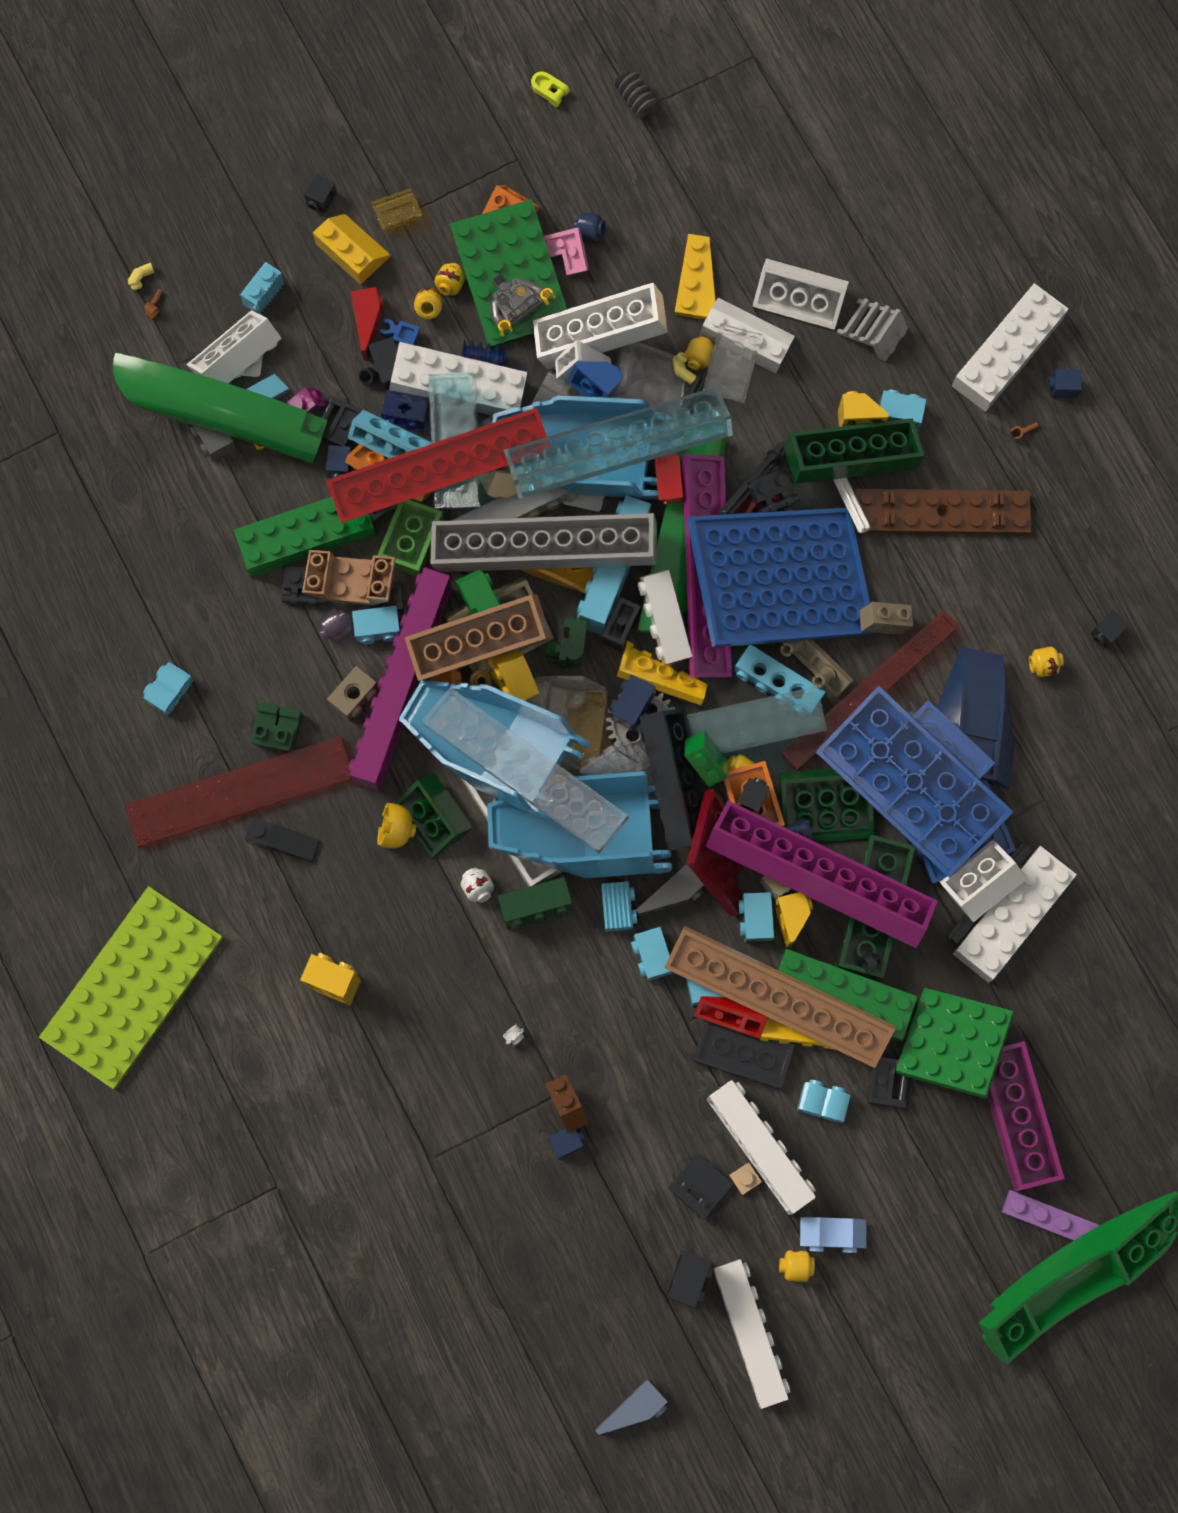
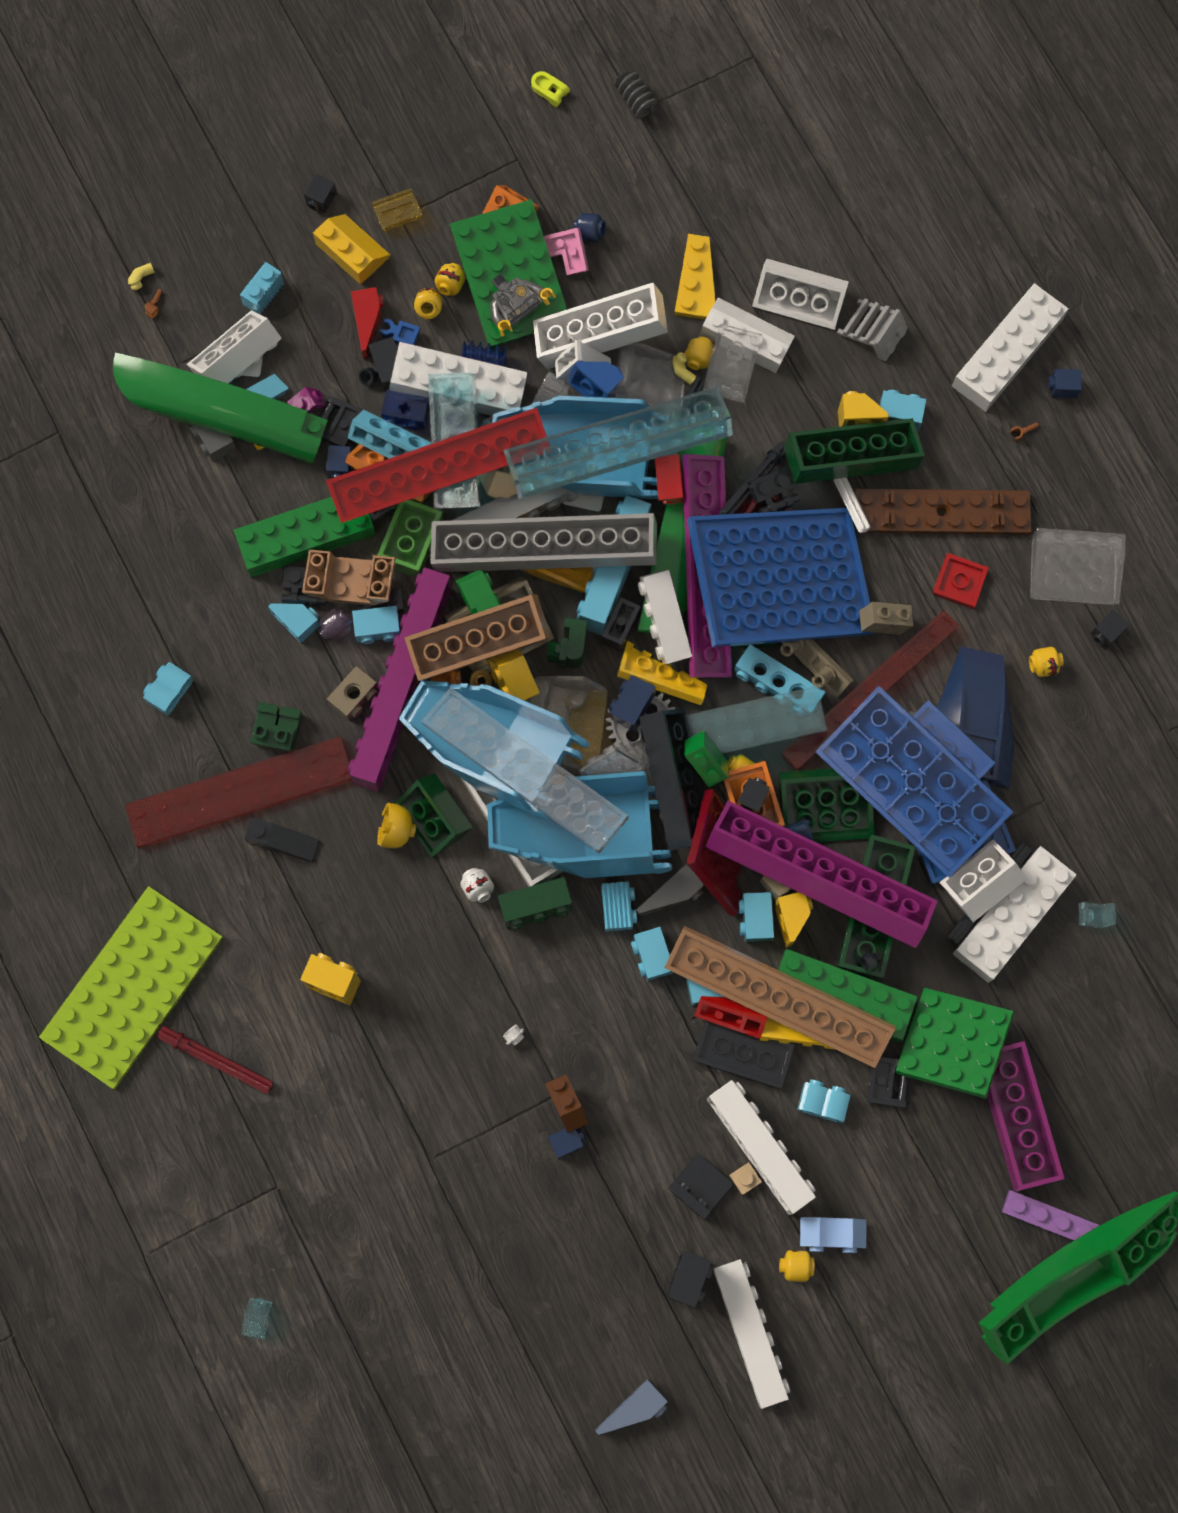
(214, 1059): none -> dark red axle
(256, 1318): none -> clear light blue bracket
(296, 619): none -> medium azure slope
(960, 581): none -> red tile
(1077, 566): none -> clear slope
(1097, 915): none -> clear light blue bracket

